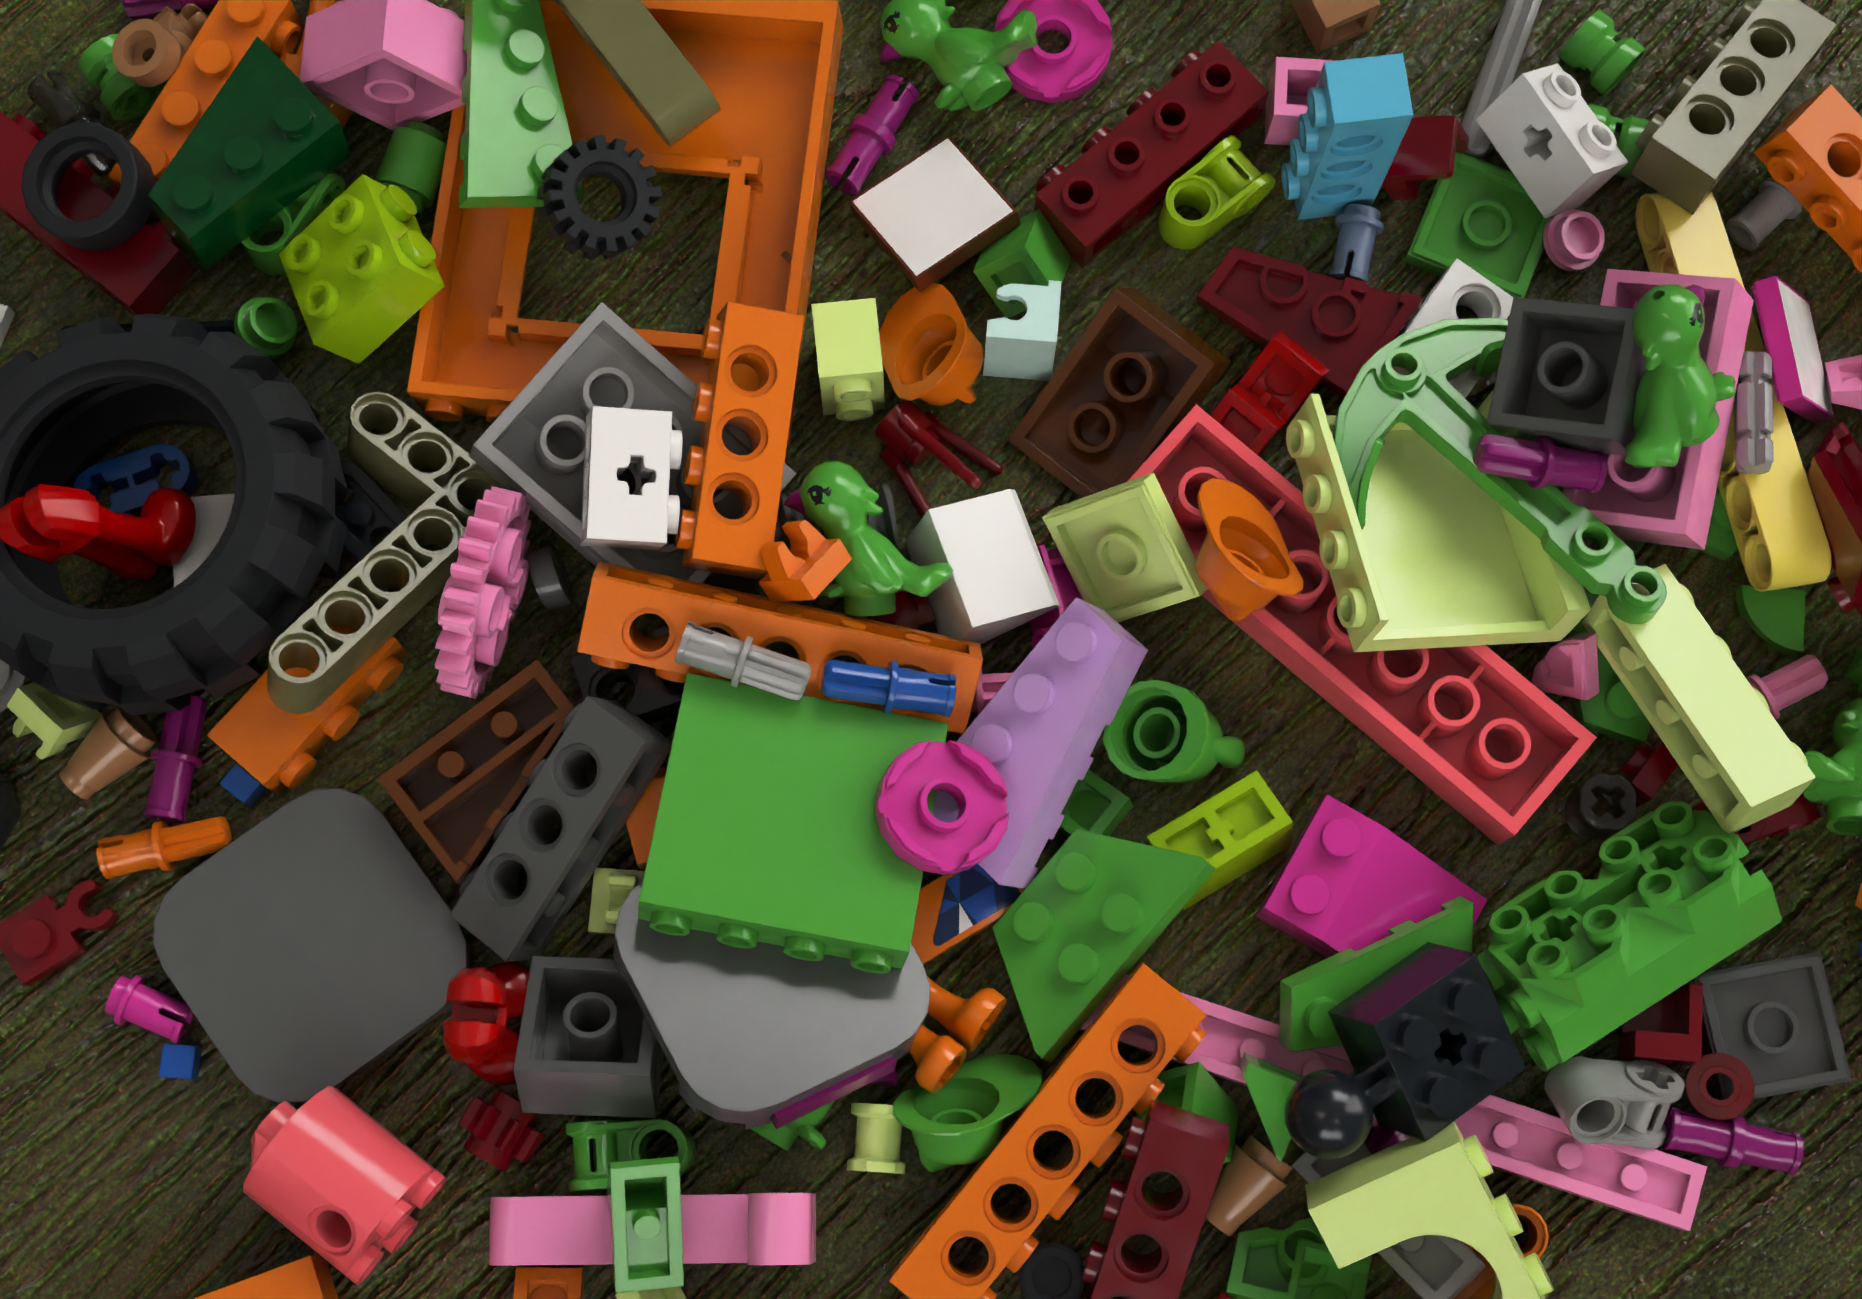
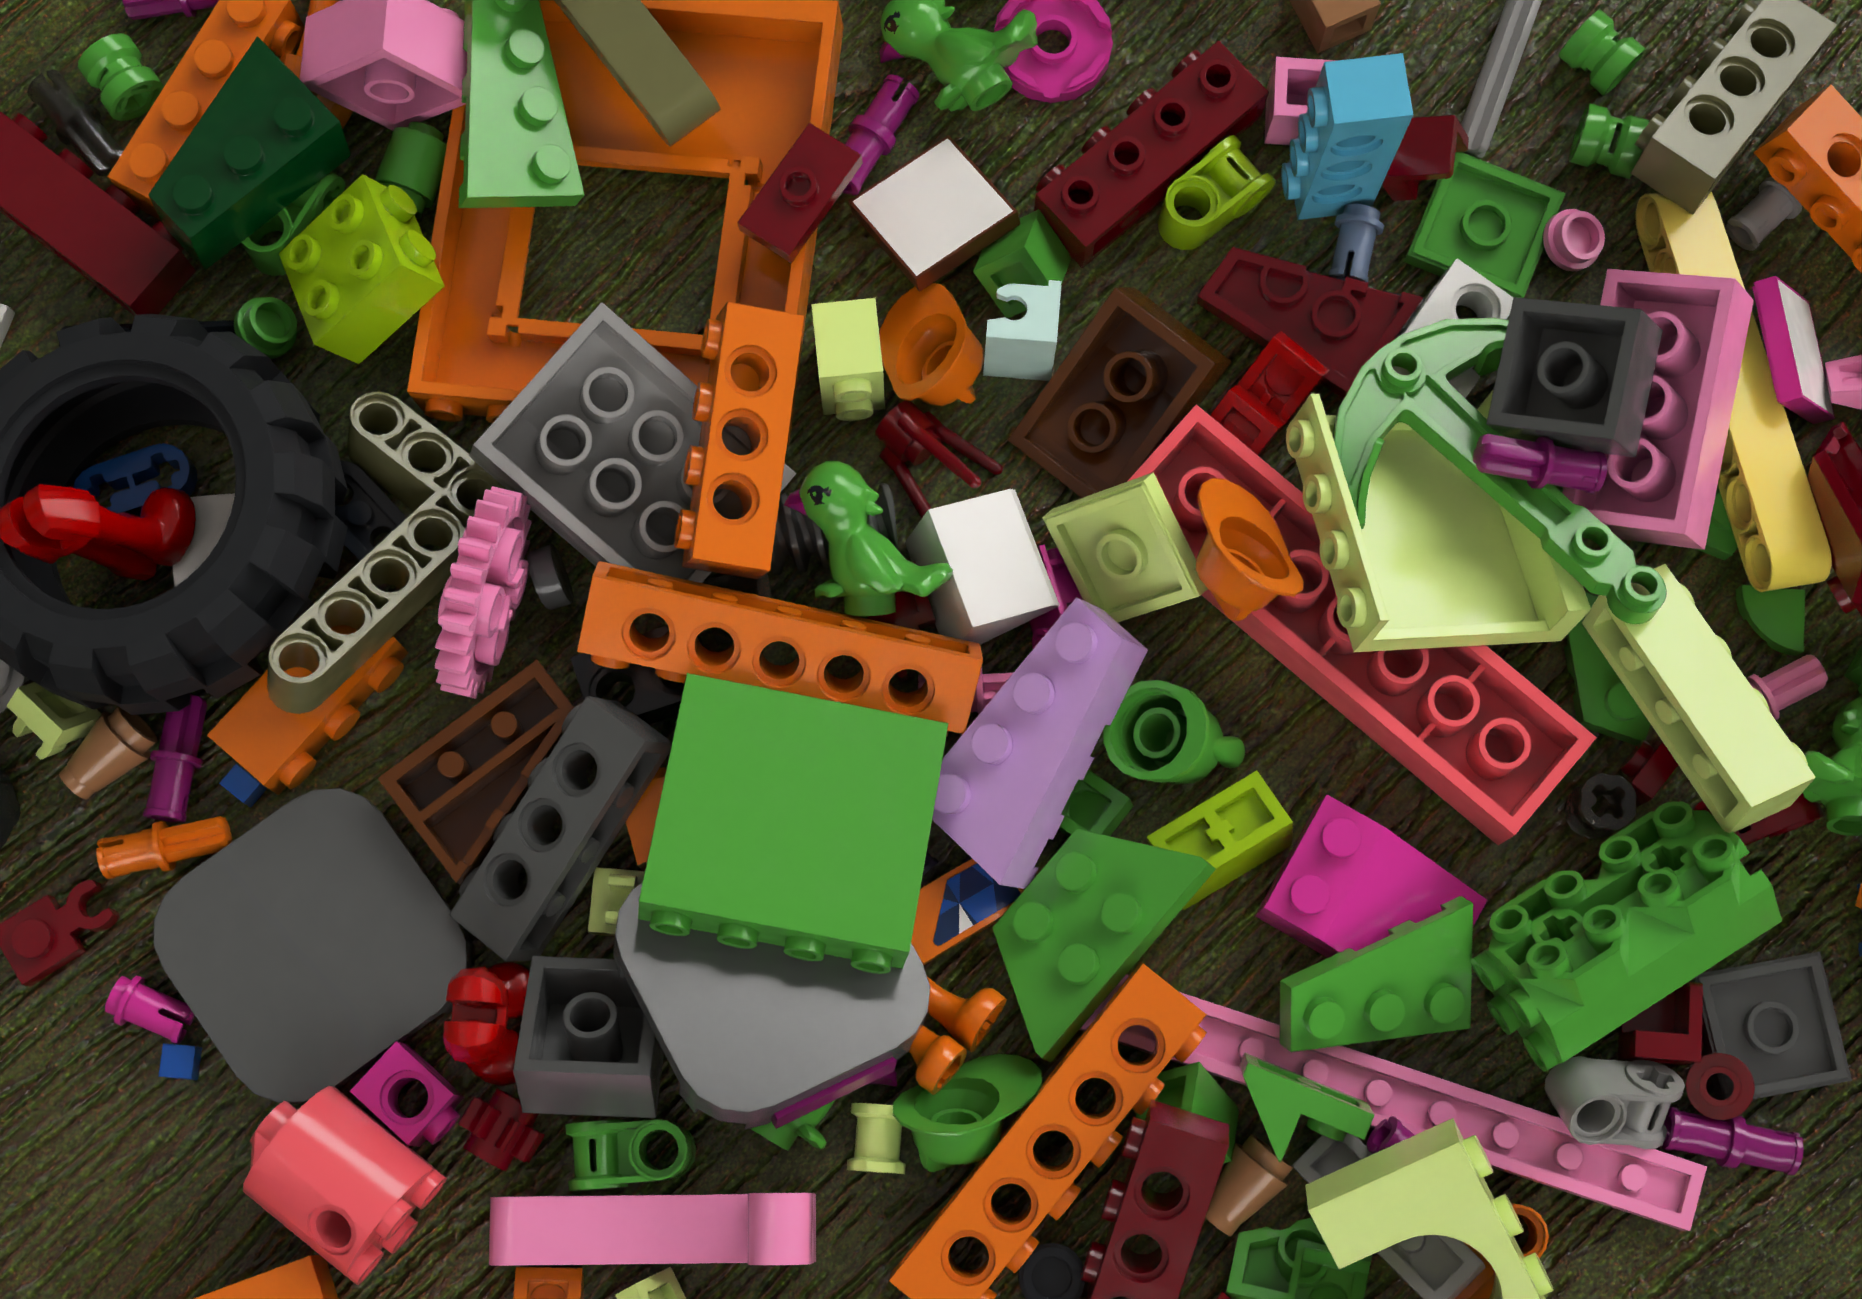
(53, 157): black tyre -> none
(152, 49): medium nougat arm -> none
(382, 1086): none -> dark pink brick
(611, 444): white brick -> none
(625, 172): black tyre -> none
(646, 1224): bright green slope -> none
(743, 662): light grey axle -> none
(800, 192): none -> dark red plate
(803, 569): orange tile -> none
(890, 687): blue axle -> none
(921, 837): dark pink tile -> none
(1421, 1053): black brick -> none
(1552, 140): white brick -> none
(1570, 668): bright pink tile -> none
(1677, 388): bright green animal -> none
(1754, 414): light grey axle -> none

